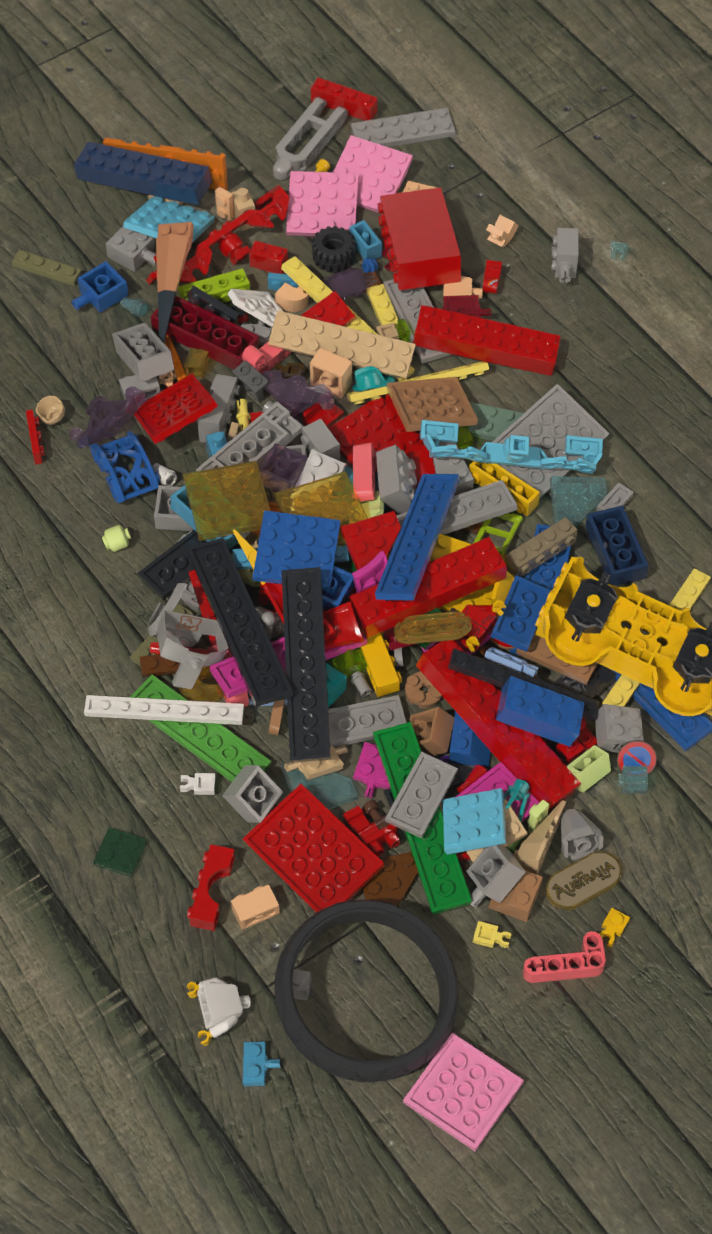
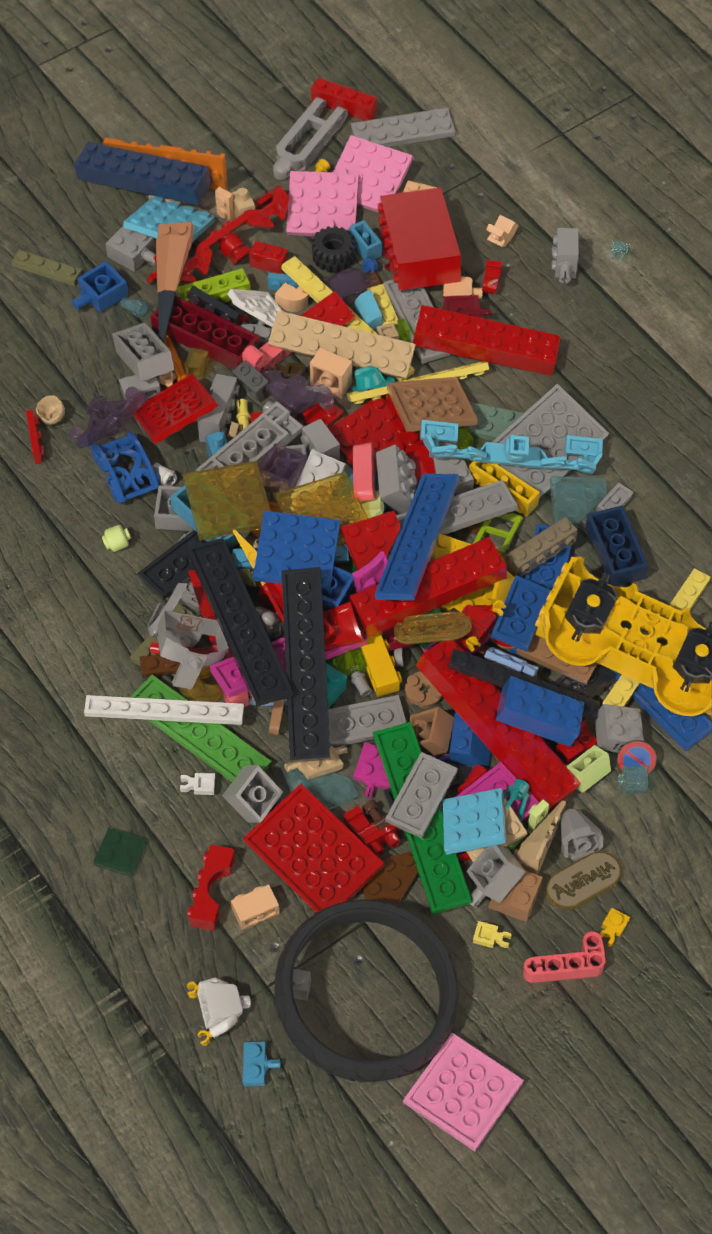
(368, 309): none -> medium azure brick

